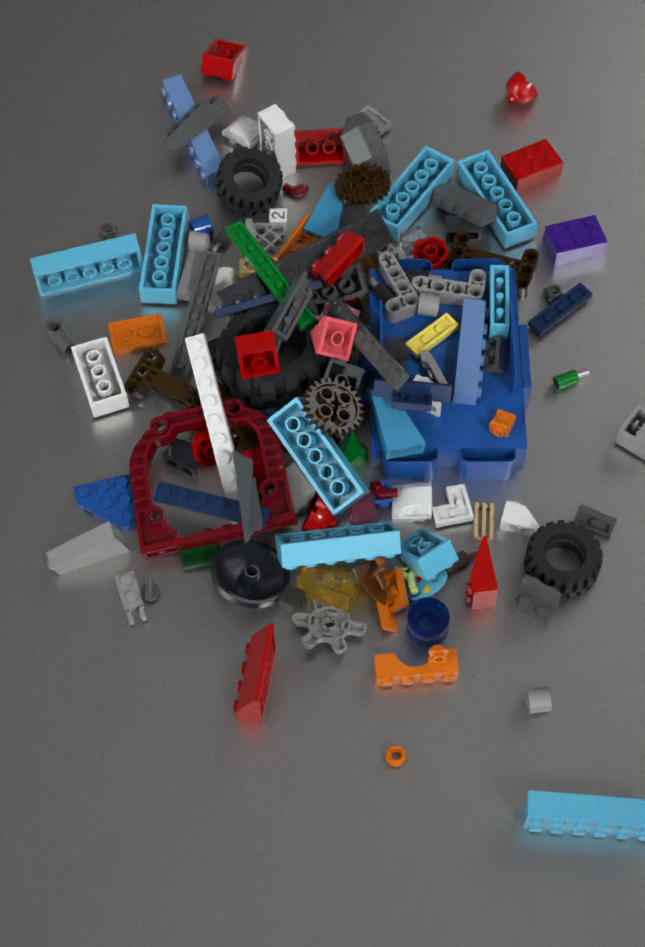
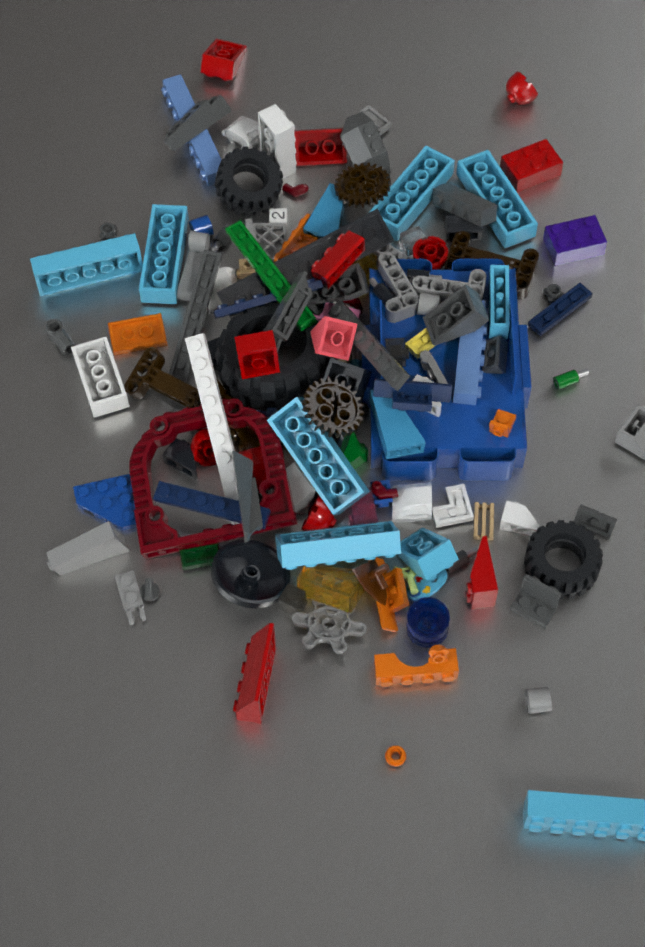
(456, 316): none -> dark grey slope

